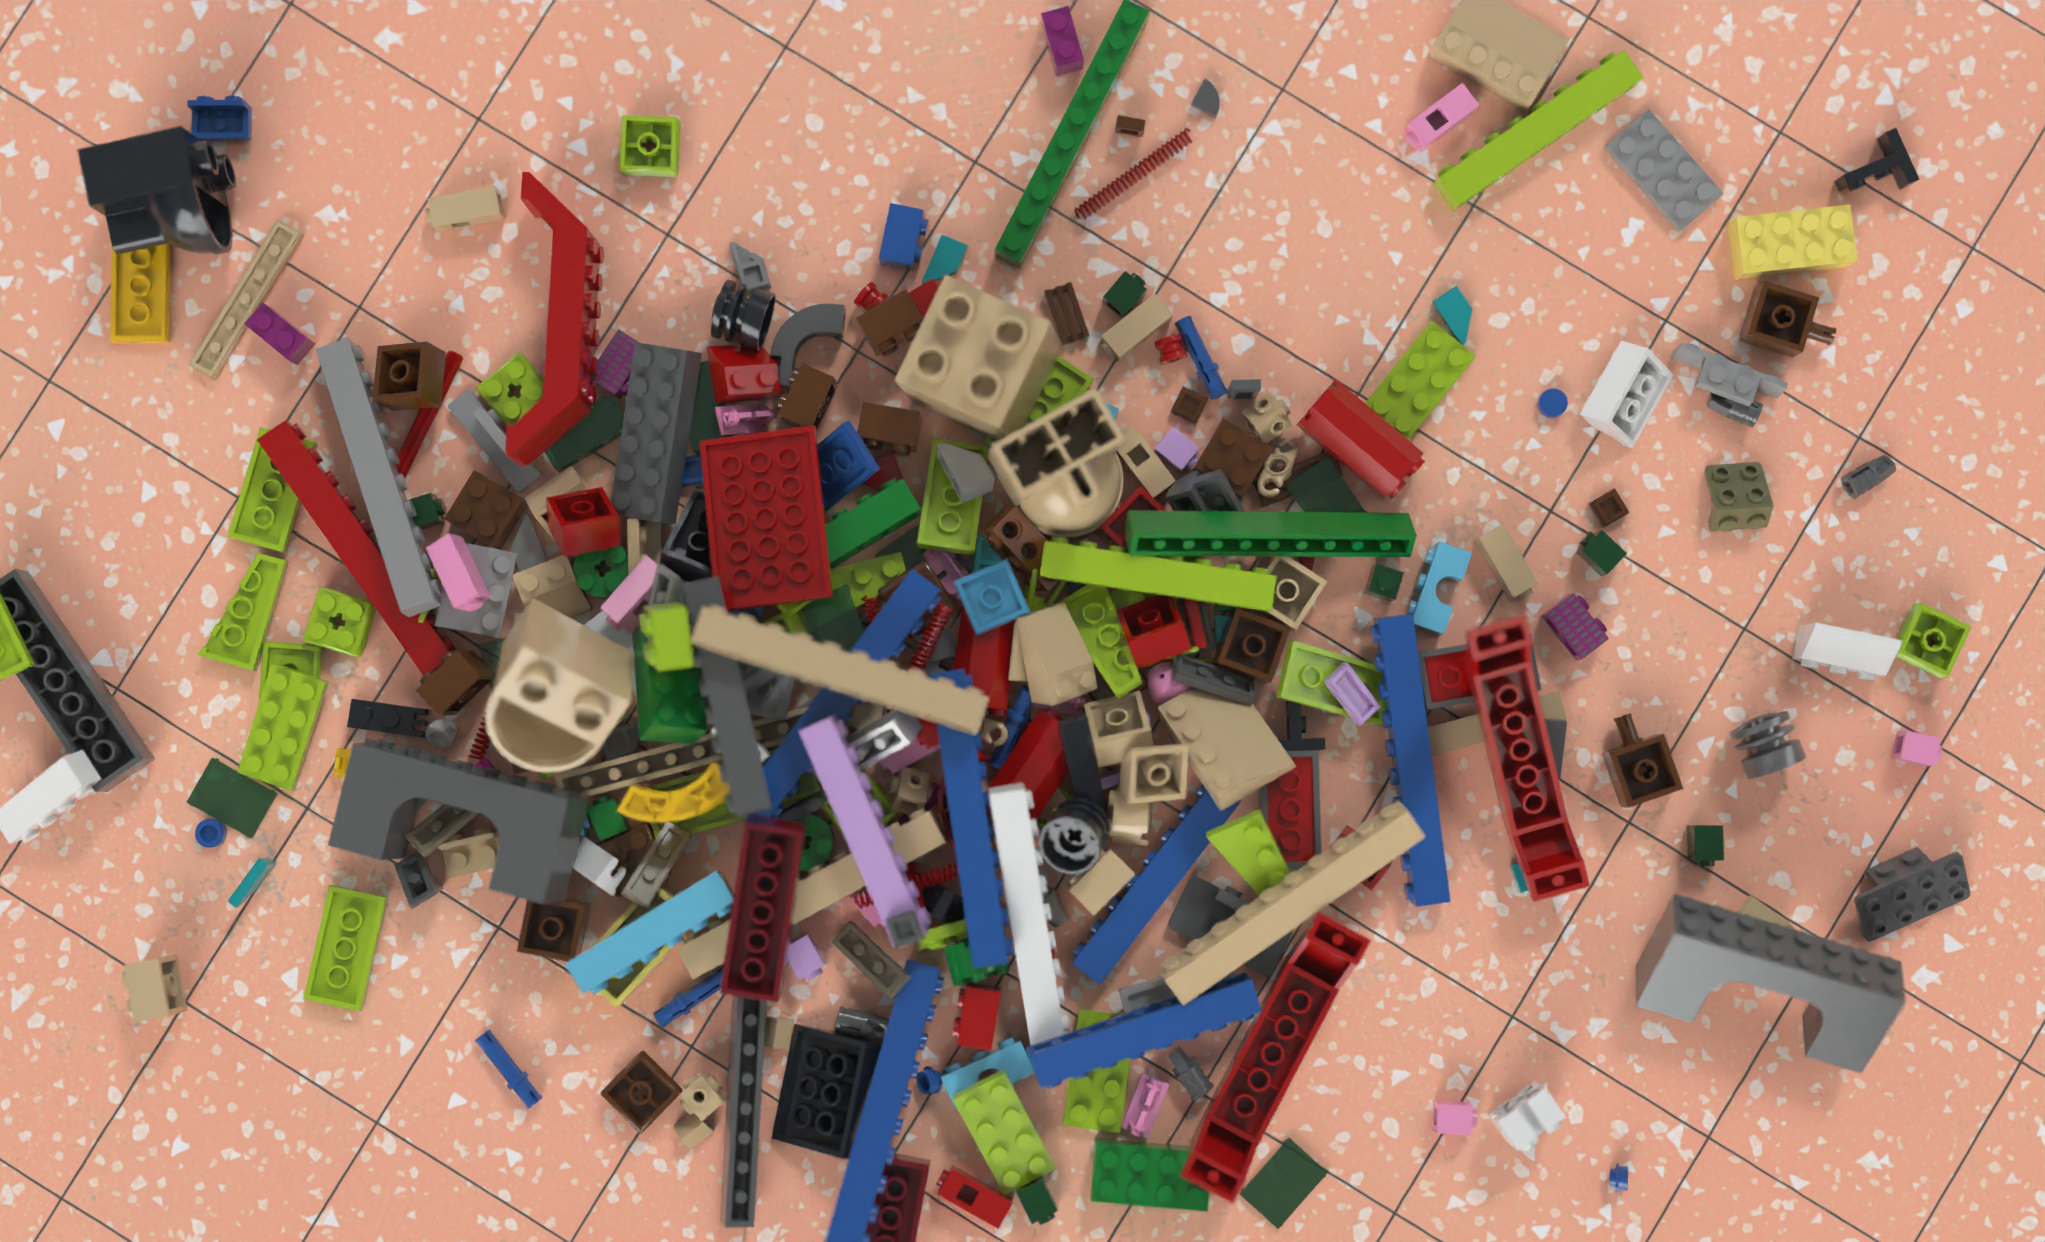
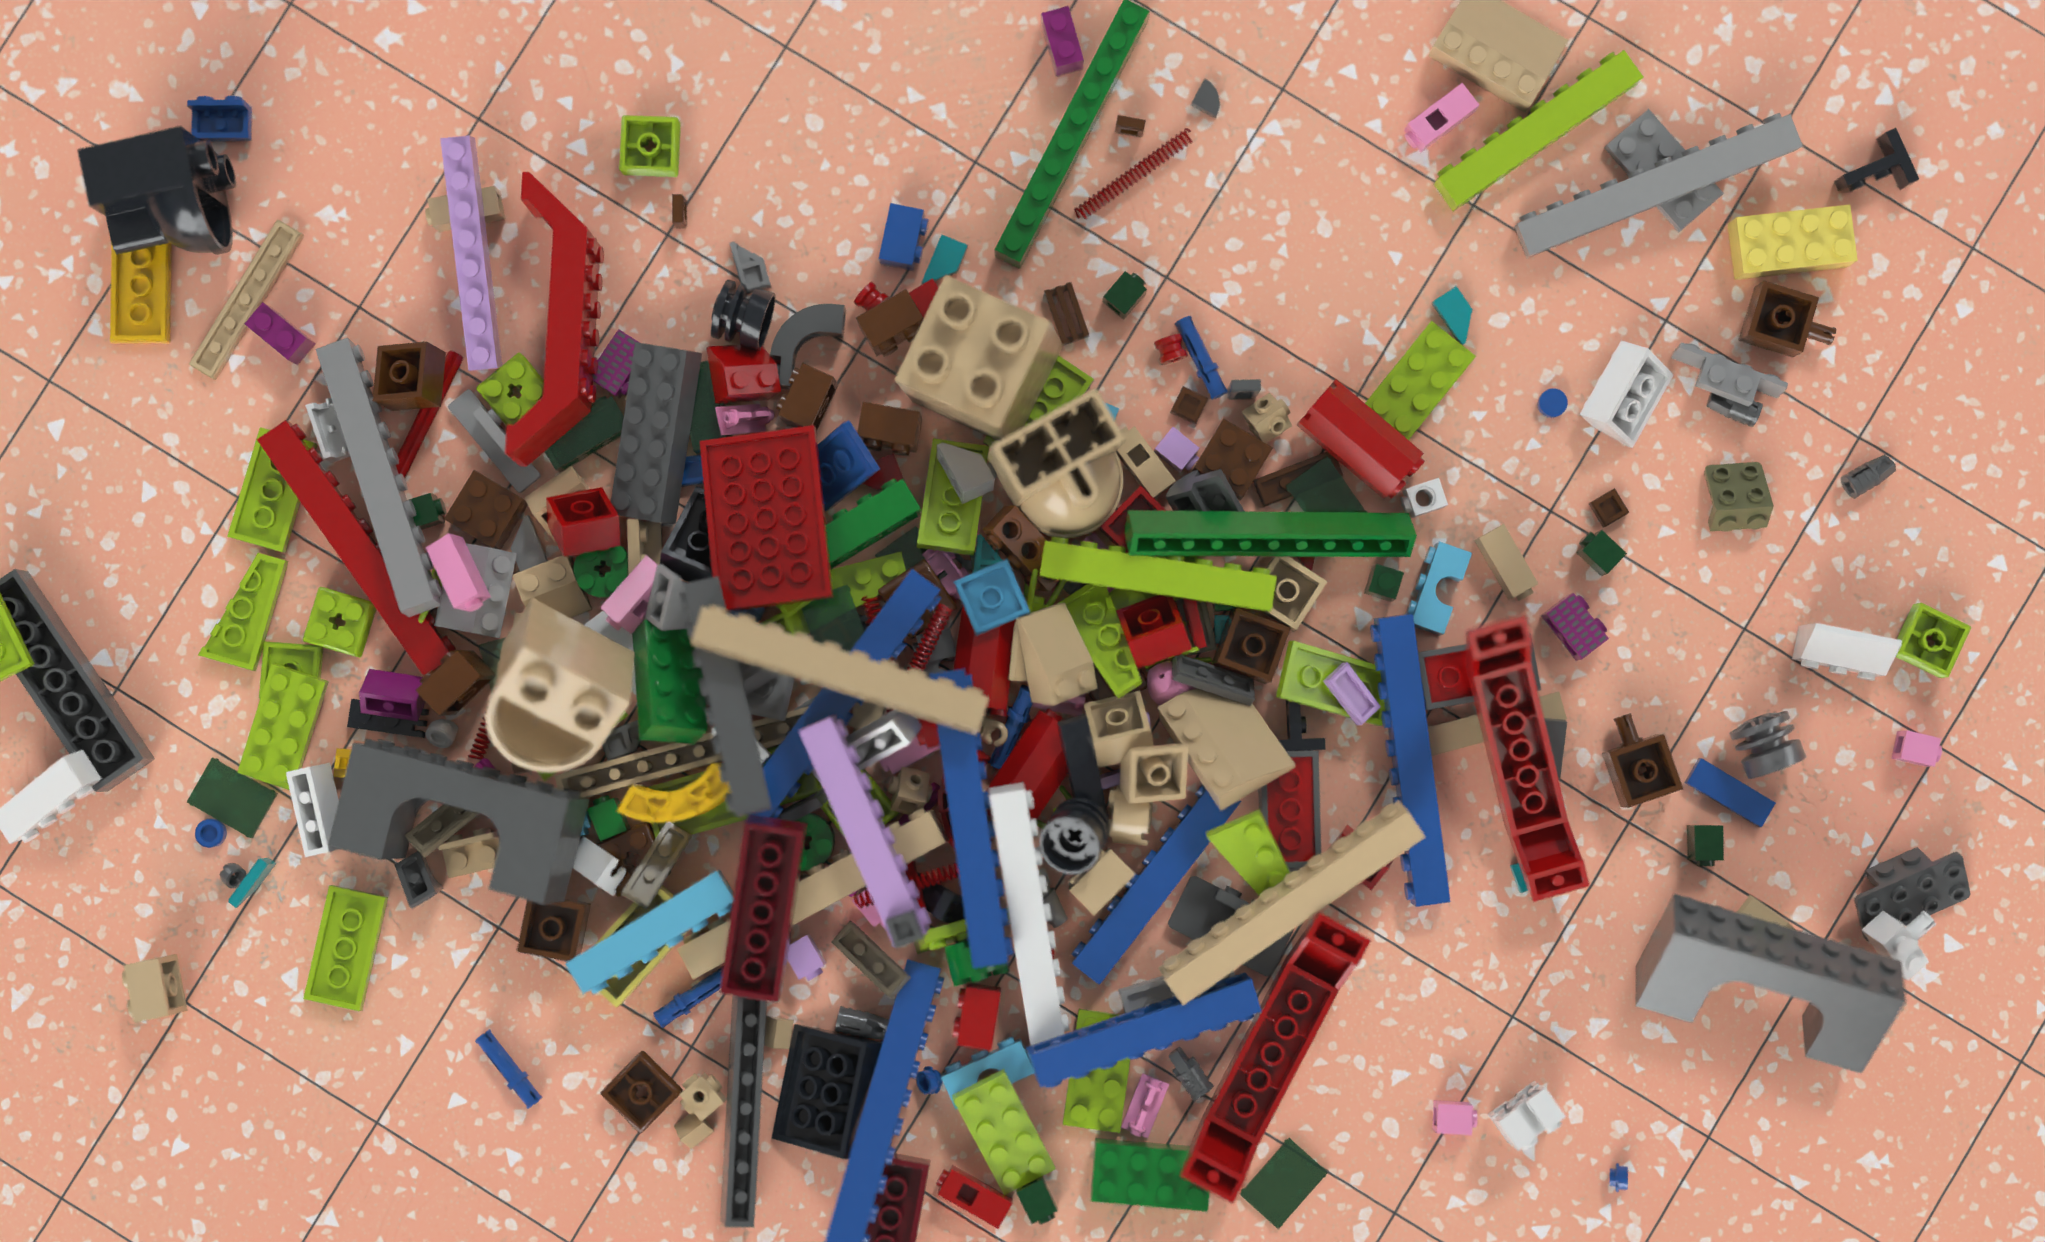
(227, 876): none -> dark grey hinge
(314, 806): none -> white brick
(328, 431): none -> white hinge
(391, 695): none -> magenta brick
(471, 252): none -> lavender brick
(666, 636): lime brick -> none
(679, 211): none -> reddish brown tile
(1135, 328): tan brick -> none
(1286, 458): tan piece -> none
(1435, 493): none -> white brick
(1659, 185): none -> light grey brick
(1730, 792): none -> blue tile
(1900, 941): none -> white brick

